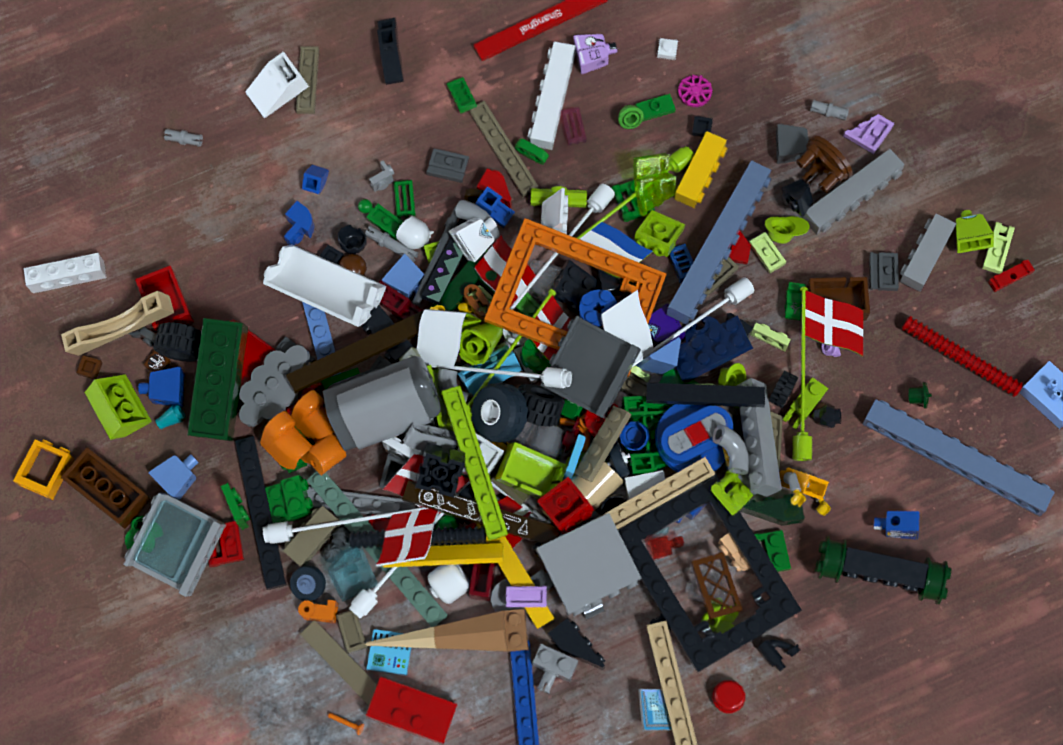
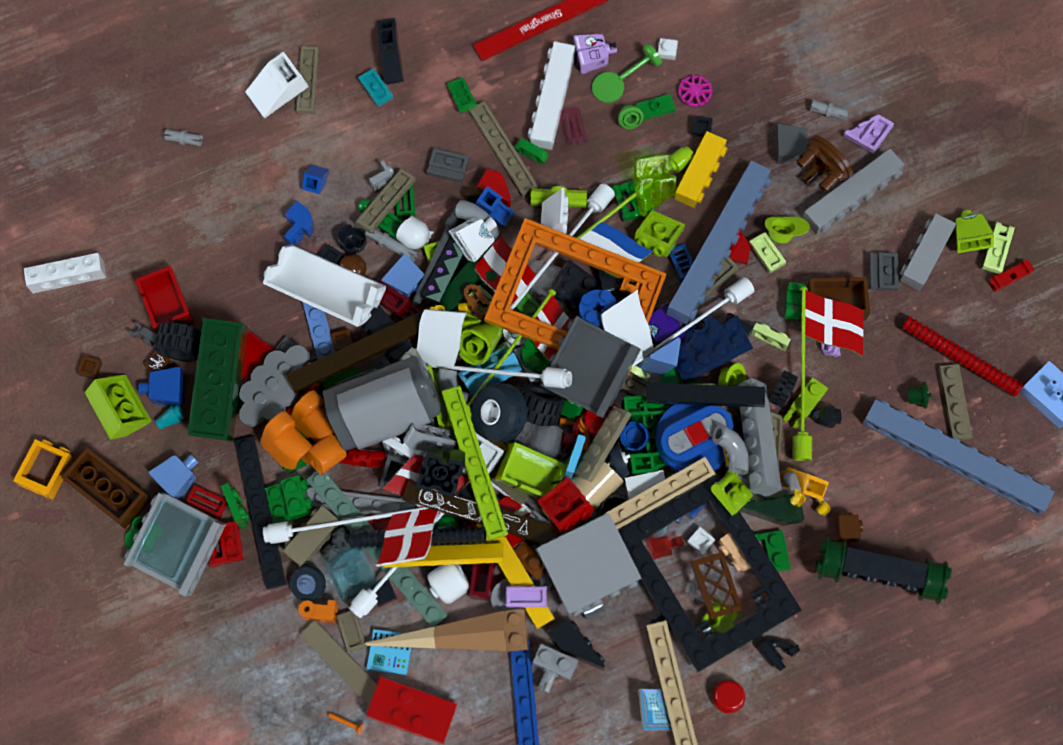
(146, 311): tan arch -> none
(221, 509): none -> red tile
(341, 339): none -> reddish brown plate
(365, 458): none -> red hinge
(375, 87): none -> teal plate
(385, 200): none -> dark tan tile
(385, 594): none -> black plate
(530, 560): none -> dark orange plate
(609, 86): none -> bright green piece
(701, 541): none -> white plate
(797, 196): black slope -> none
(849, 527): none -> reddish brown brick
(907, 524): blue torso -> none
(955, 402): none -> dark tan plate

